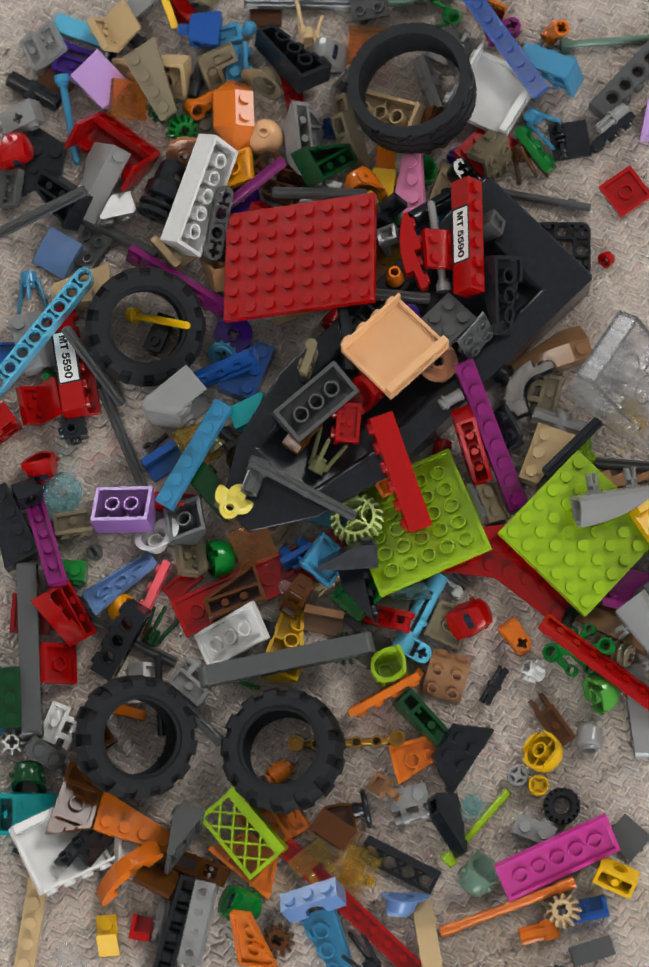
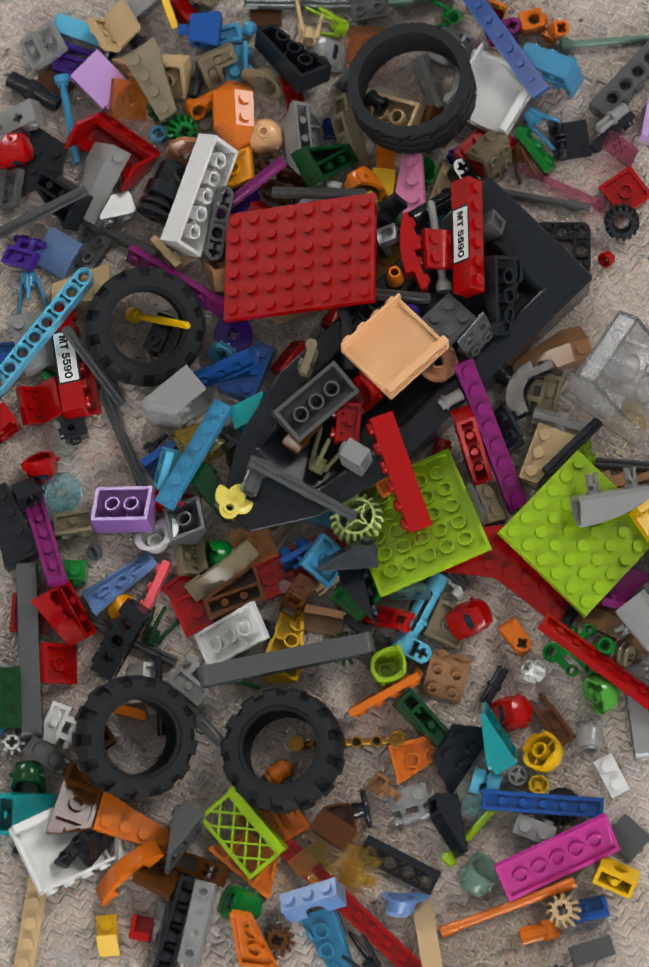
(23, 258): none -> dark purple plate
(156, 128): none -> dark azure bush
(166, 463): none -> medium azure panel
(223, 571): none -> dark tan slope
(288, 356): none -> red tile
(338, 25): none -> lime plant
(355, 456): none -> light grey brick
(376, 101): none -> black bush
(484, 780): none -> medium azure wheel
(498, 747): none -> teal slope
(513, 712): none -> red helmet
(528, 28): none -> orange brick
(541, 803): none -> blue tile
(597, 203): none -> clear pink piece
(611, 775): none -> white plate
(619, 148): none -> clear pink plate
(625, 232): none -> black tyre

